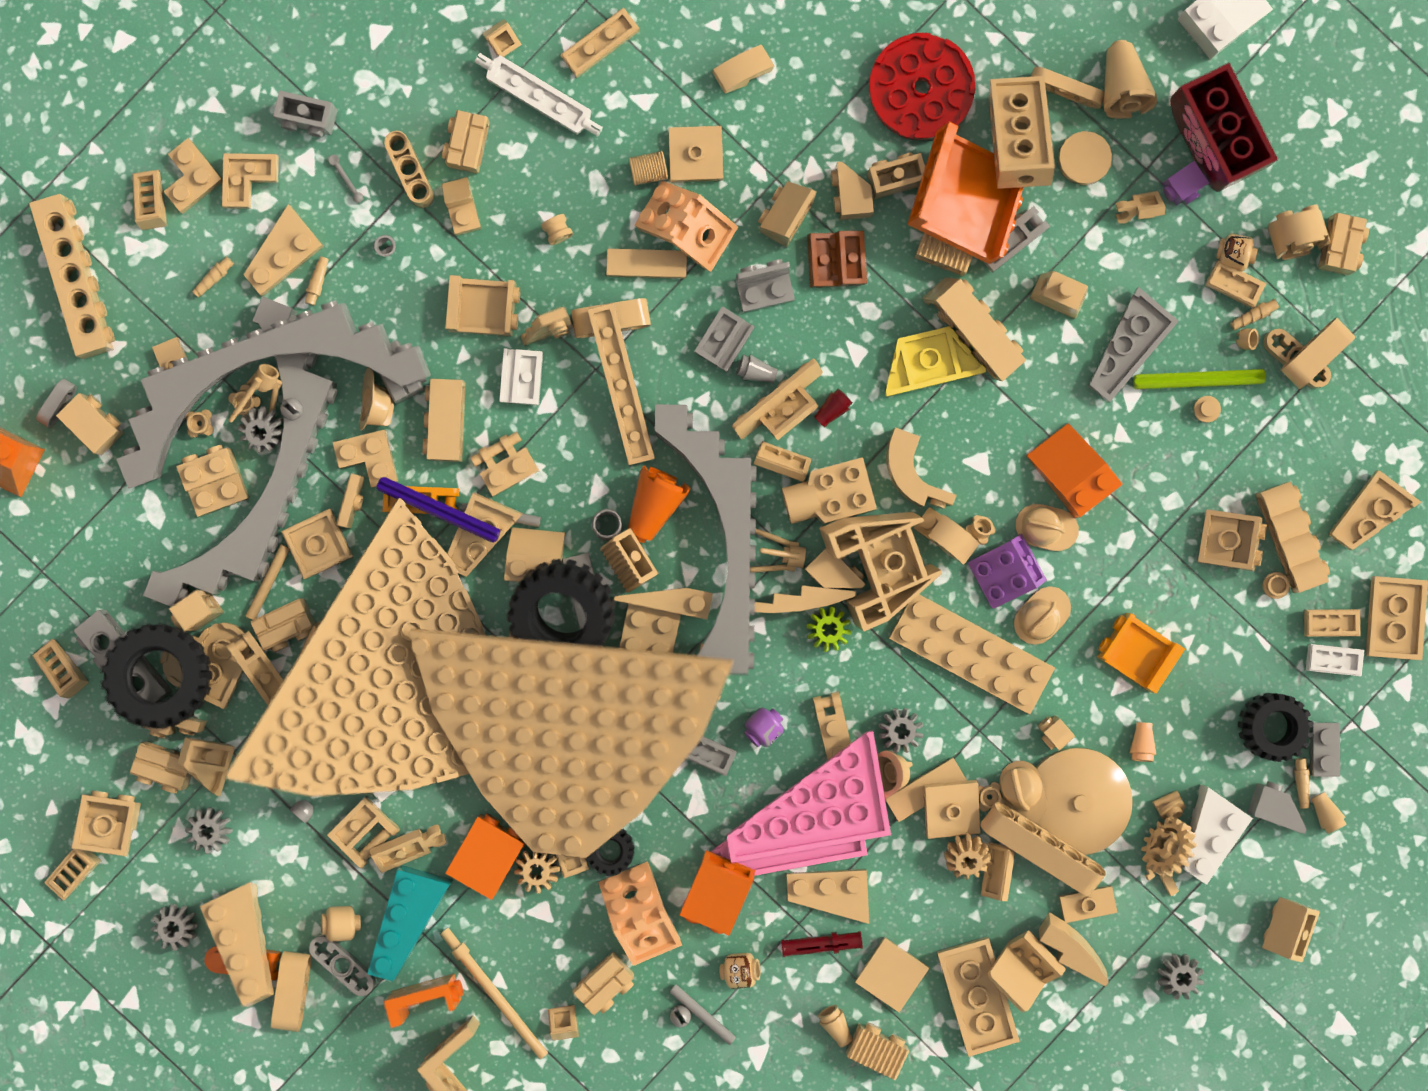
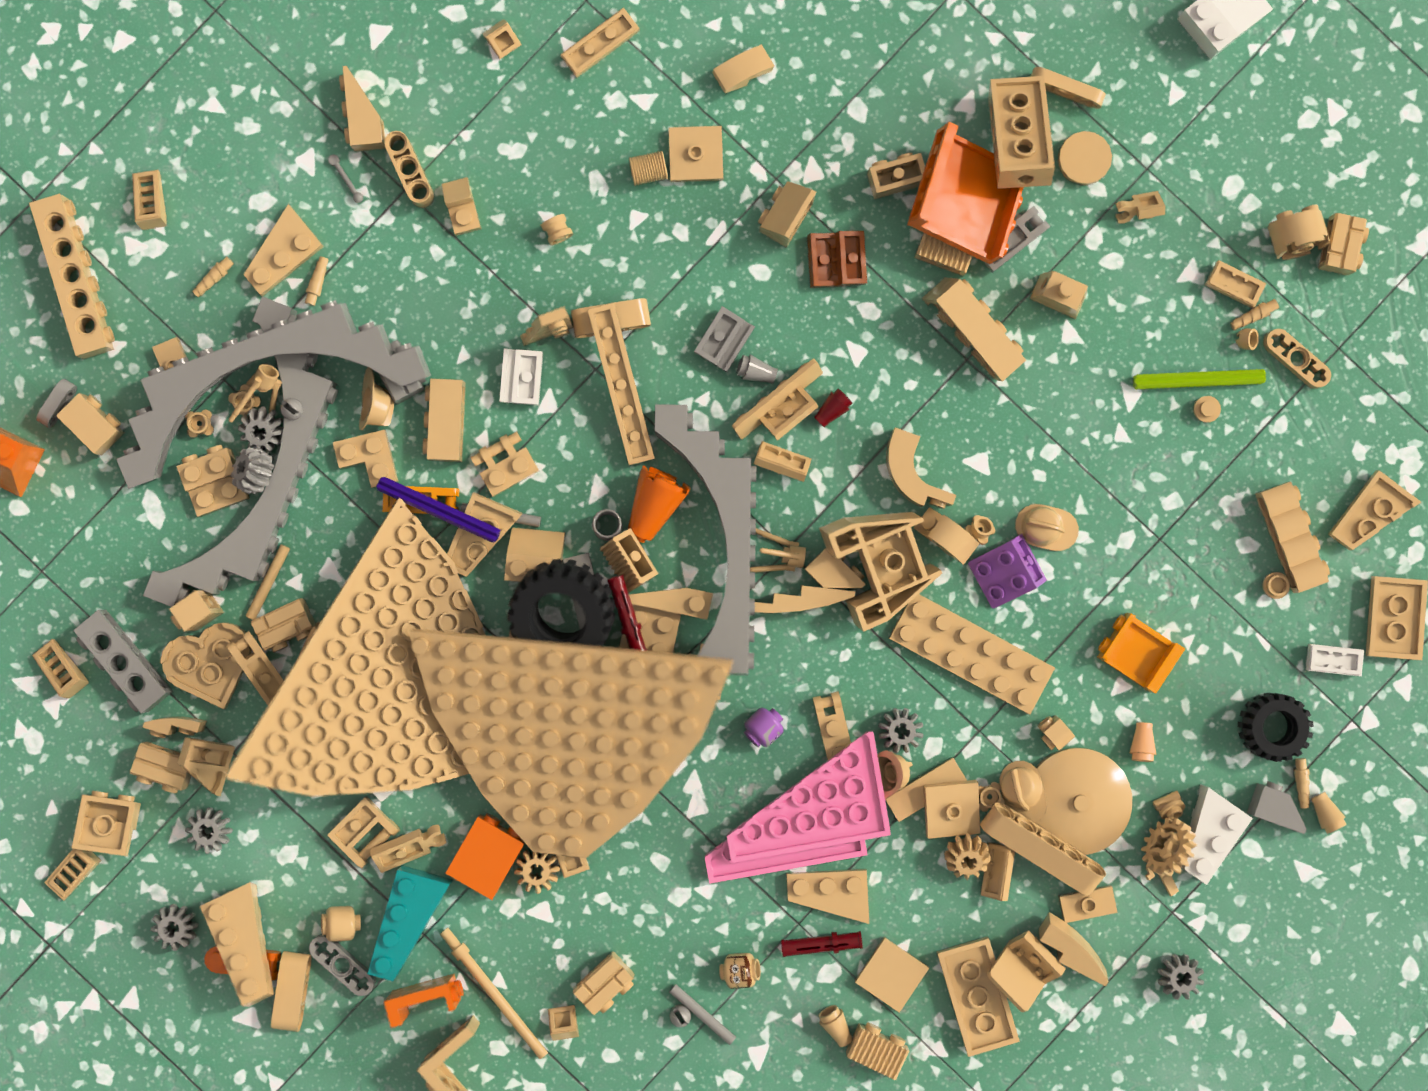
(120, 668): black tyre -> none
(197, 180): tan plate -> none
(241, 171): tan plate -> none
(252, 470): none -> light grey gear
(303, 810): light grey hinge -> none
(305, 113): light grey brick -> none
(317, 544): tan plate -> none
(352, 501): tan plate -> none
(364, 124): none -> tan slope
(388, 250): light grey hinge -> none
(466, 141): tan brick -> none
(482, 306): tan panel -> none
(538, 95): white plate -> none
(621, 863): black tyre -> none
(626, 613): none -> dark red pin
(639, 916): light nougat bracket -> none
(646, 263): tan tile -> none
(686, 222): light nougat bracket -> none
(712, 755): light grey plate -> none
(717, 893): orange panel -> none
(764, 286): light grey bracket -> none
(828, 638): lime gear -> none
(831, 493): tan brick -> none
(853, 192): tan slope -> none
(916, 59): red plate -> none
(929, 361): light yellow wing -> none
(1042, 615): tan piece -> none
(1074, 470): orange slope -> none
(1126, 83): tan cone -> none
(1134, 340): light grey wing -> none
(1185, 184): medium lavender brick -> none
(1221, 128): dark red brick -> none
(1232, 540): tan plate -> none
(1237, 251): tan head -> none
(1290, 929): tan brick -> none
(1318, 353): tan beam -> none
(1325, 749): light grey plate -> none
(1332, 622): tan plate -> none

